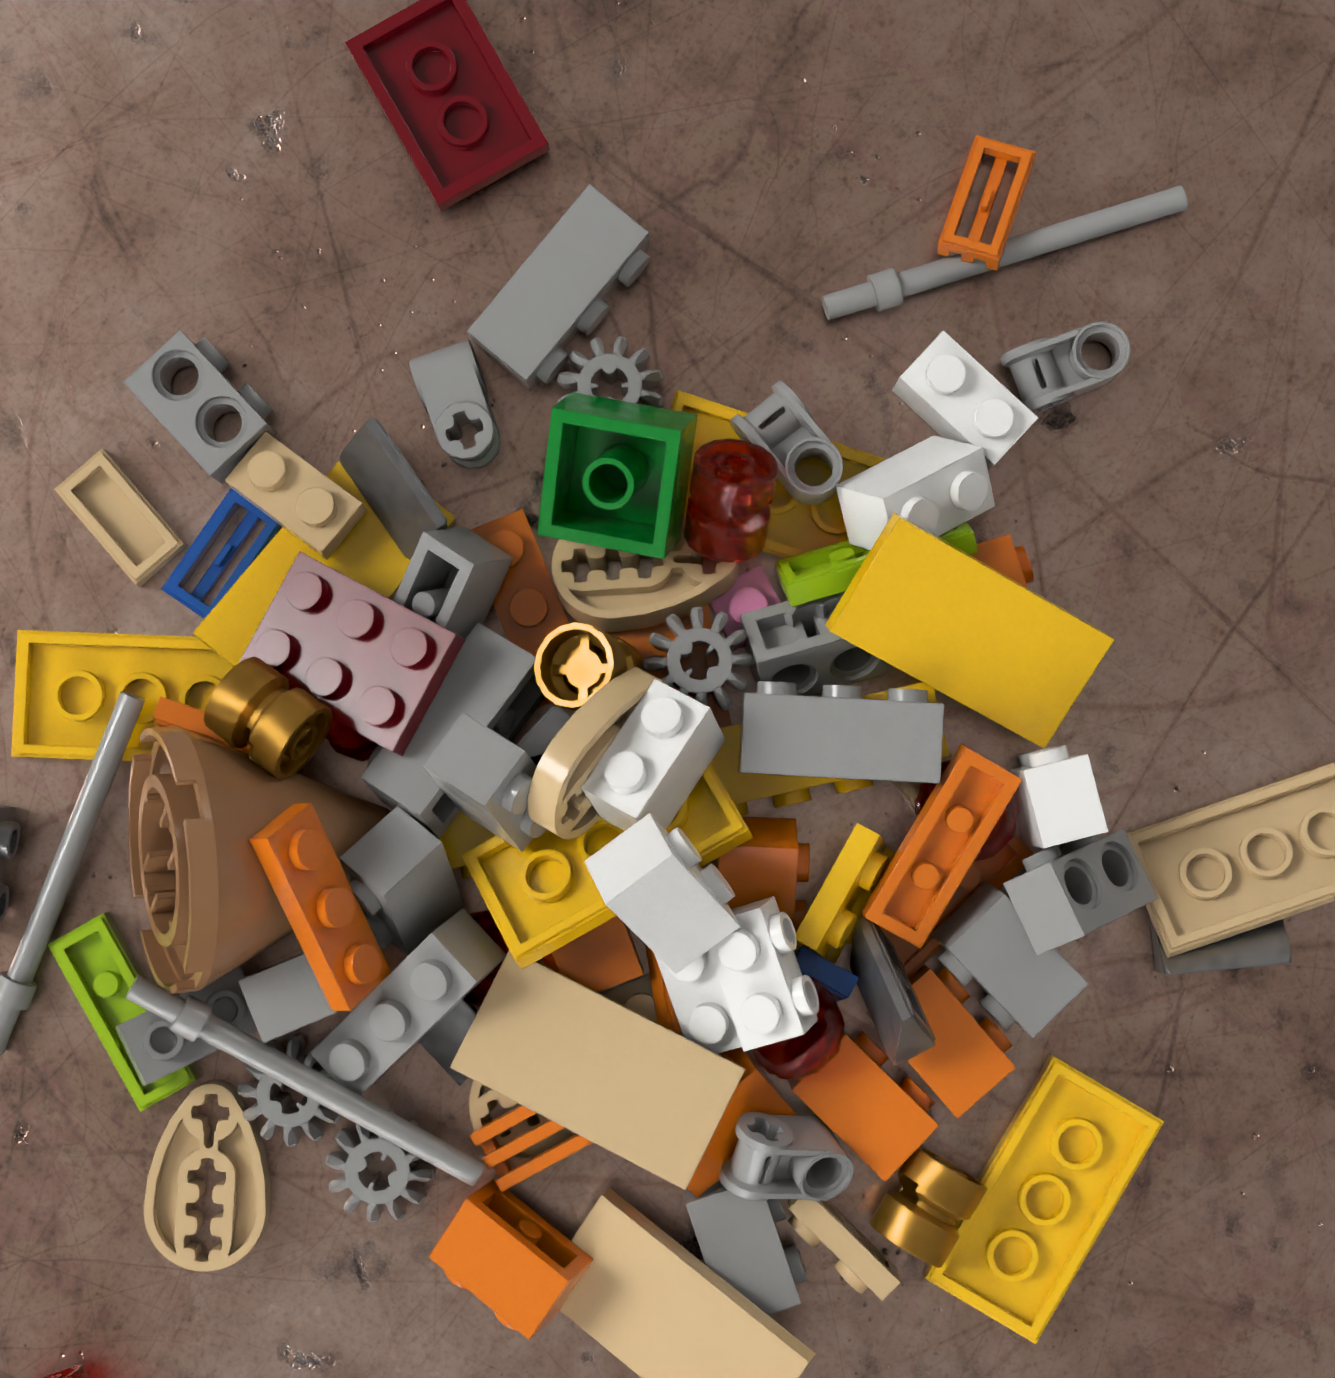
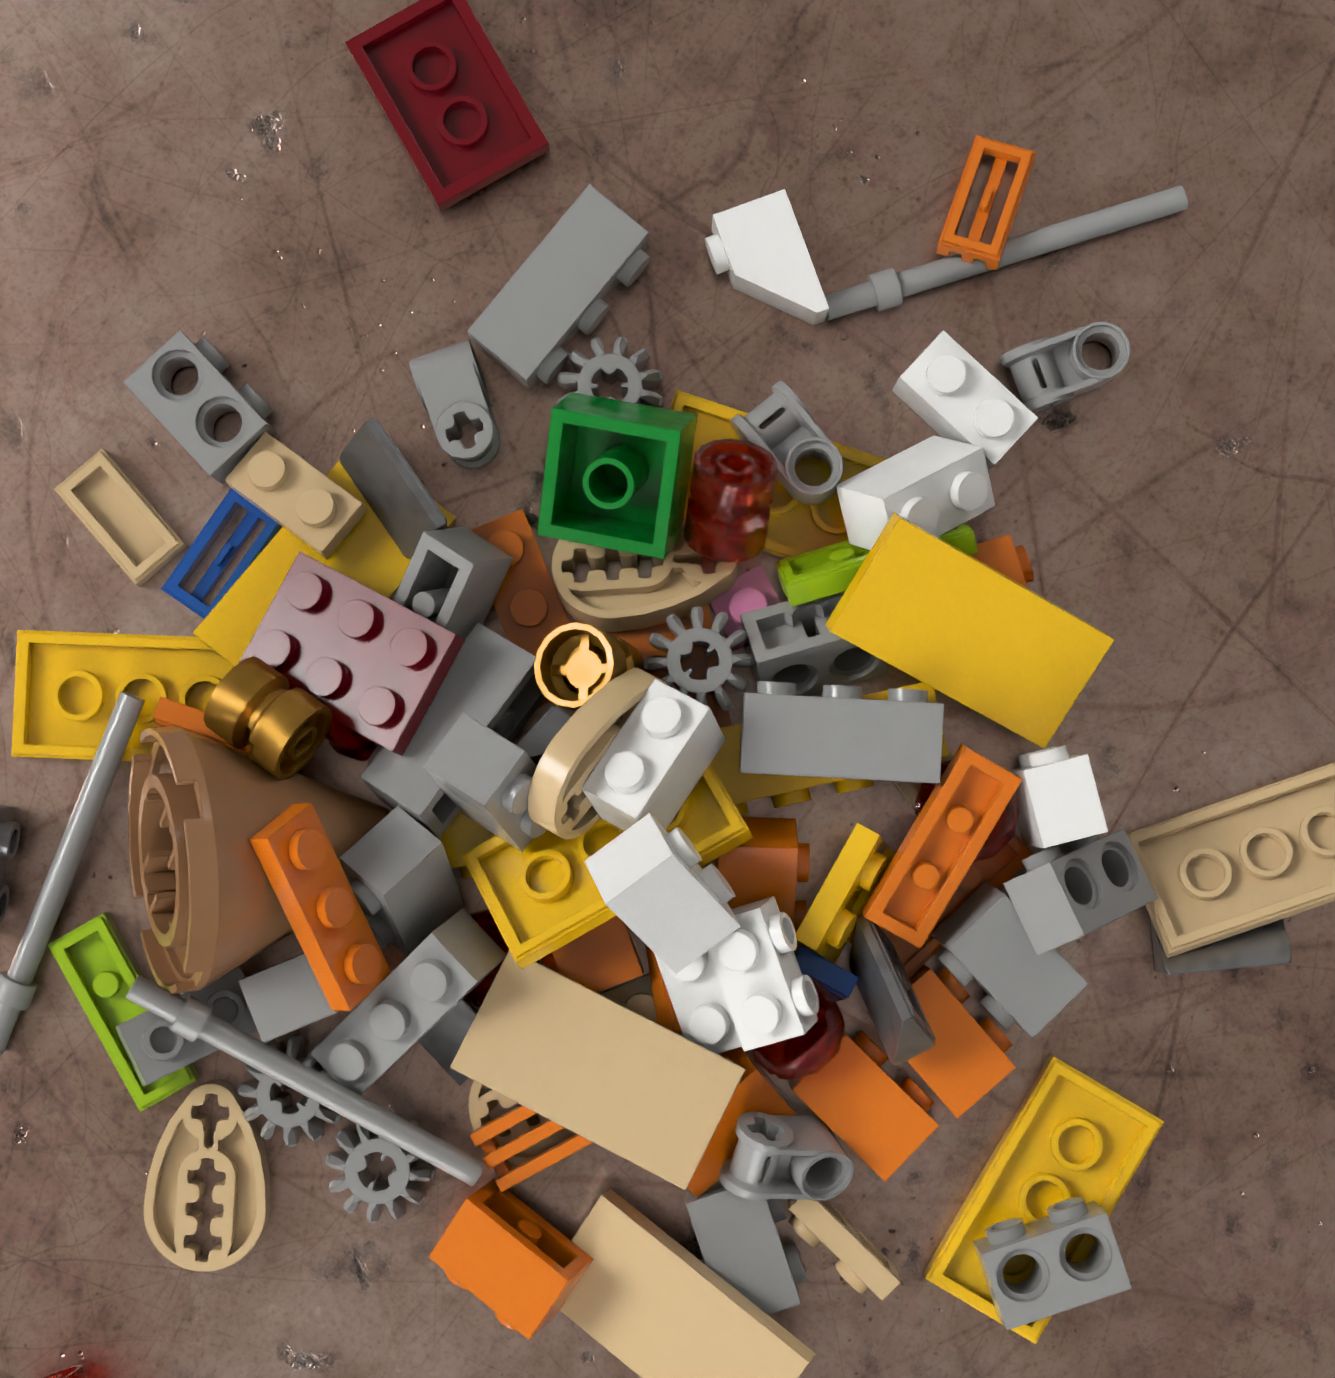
(768, 256): none -> white slope
(927, 1206): pearl gold wheel -> none
(1054, 1281): none -> light grey brick

